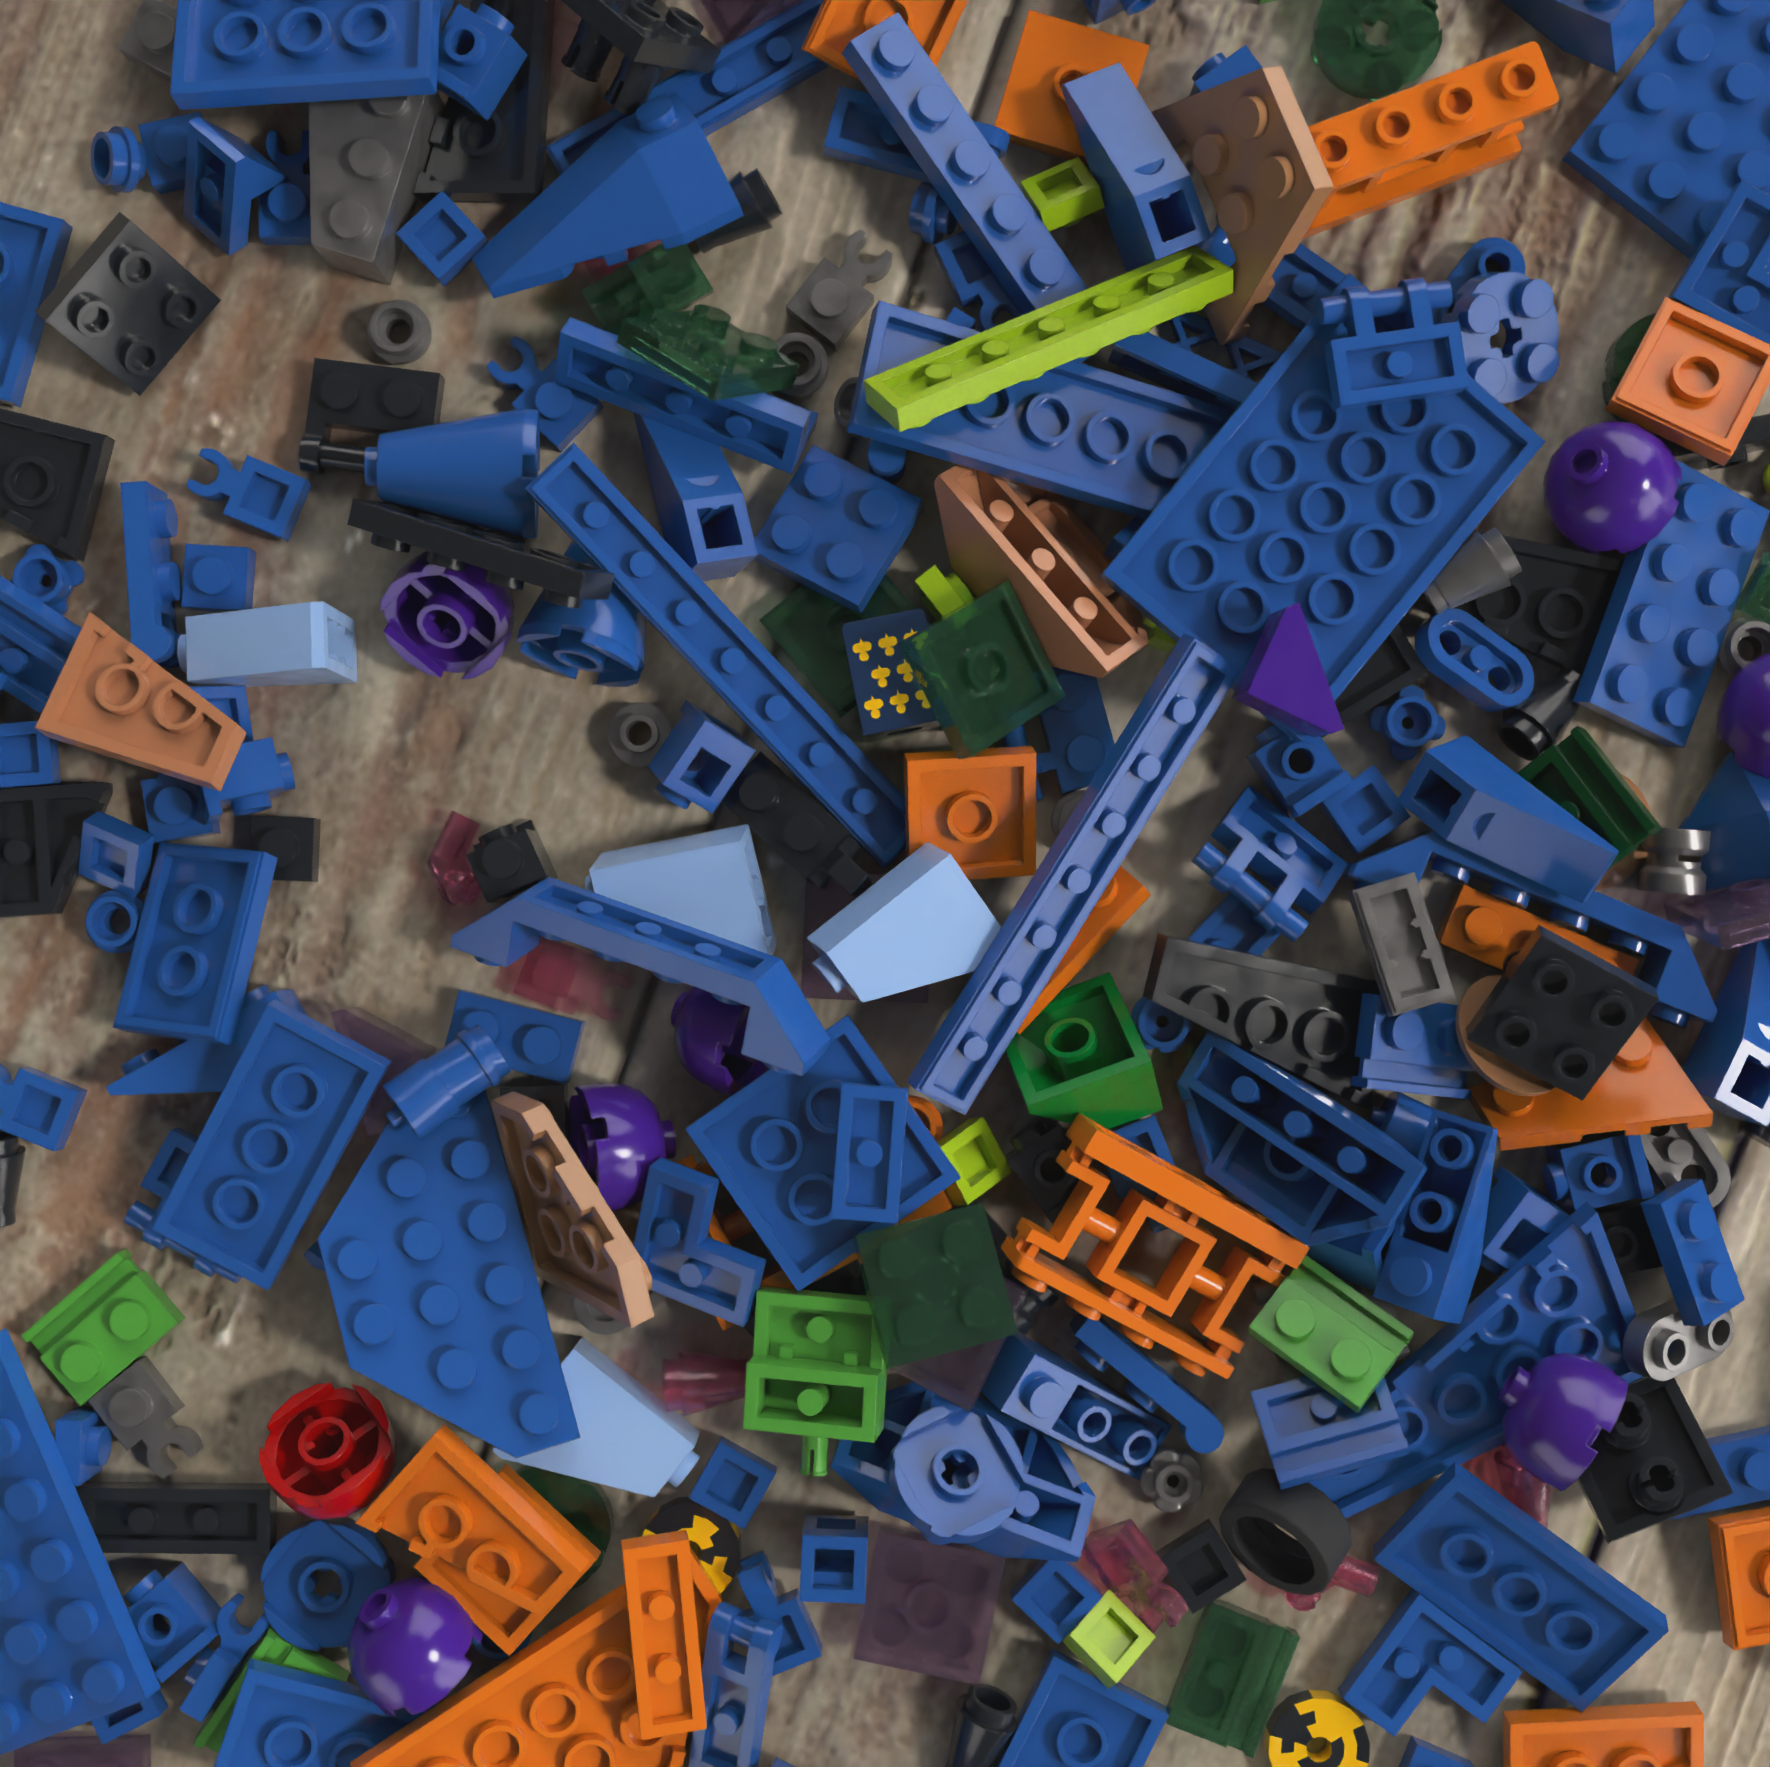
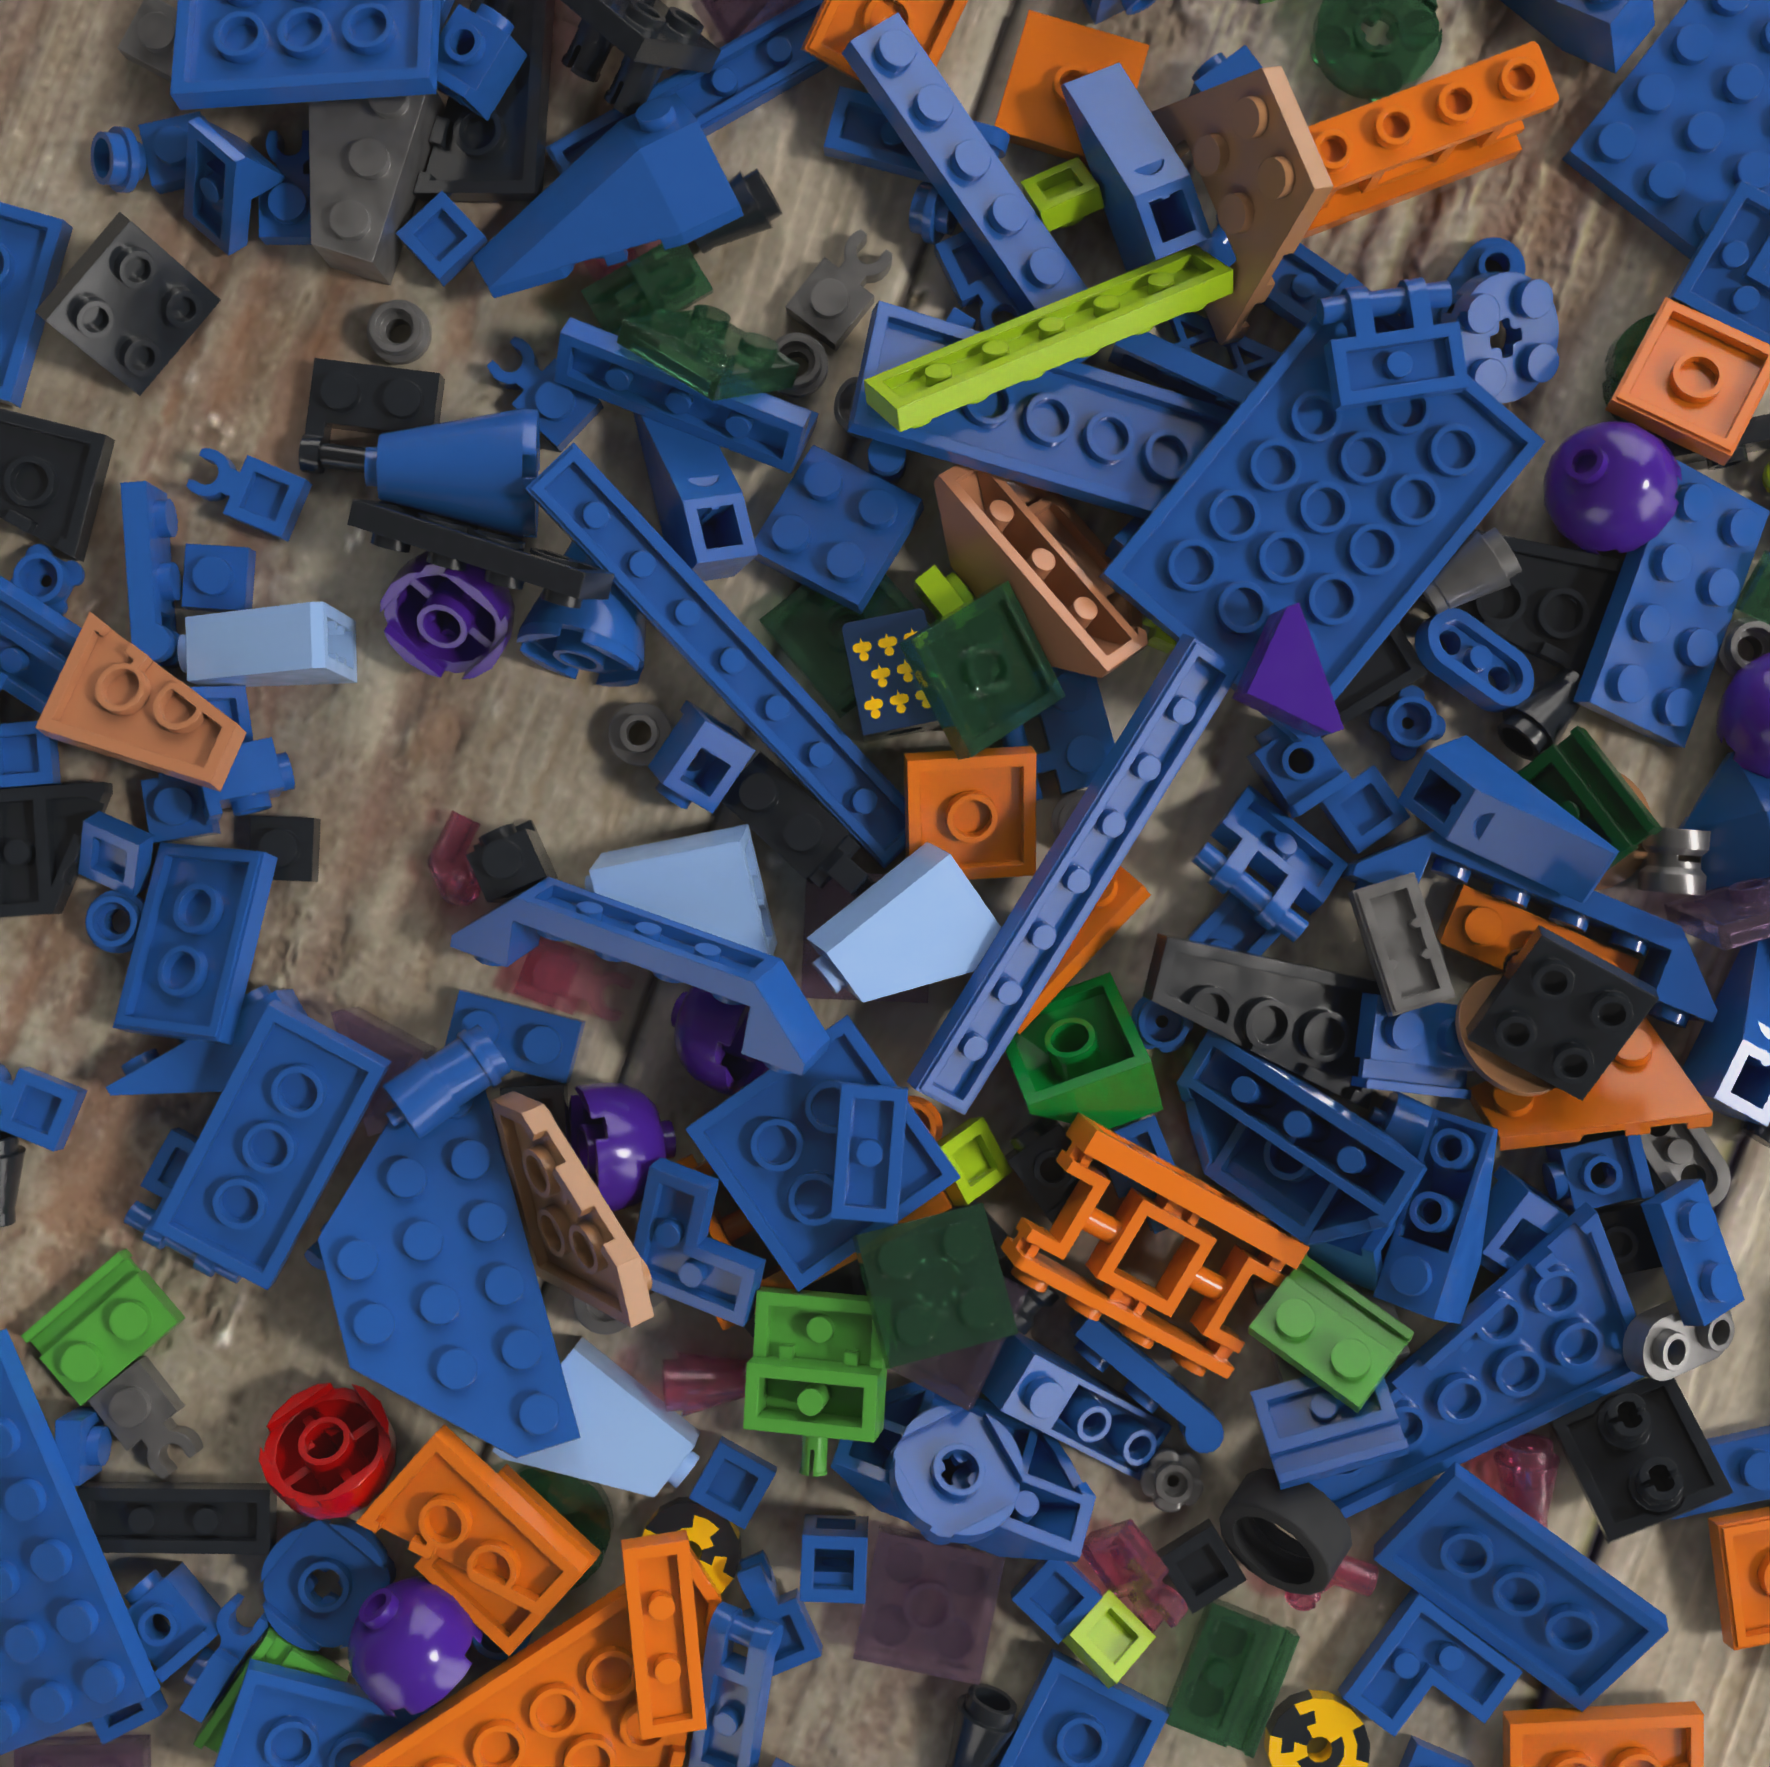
(1558, 1415): dark purple cylinder -> none

